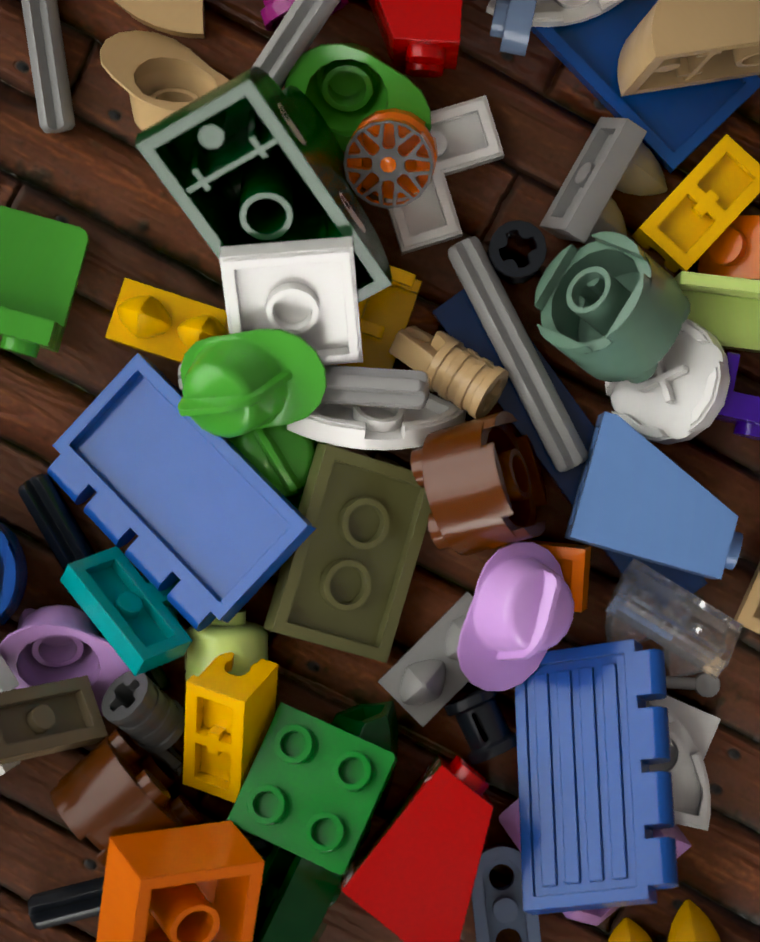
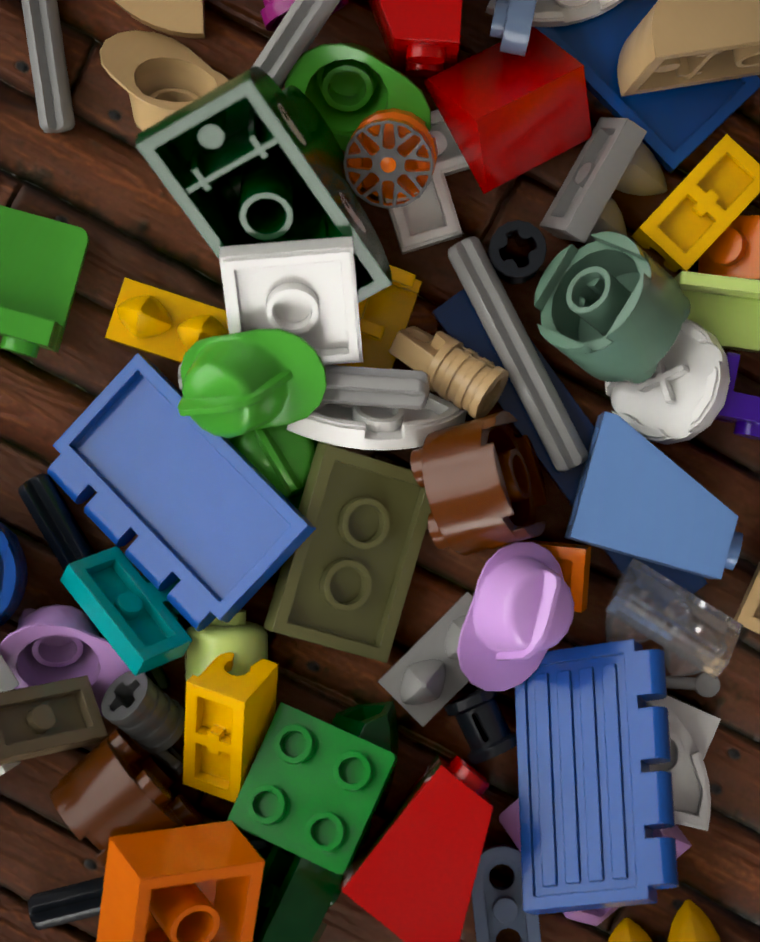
(513, 108): none -> red slope

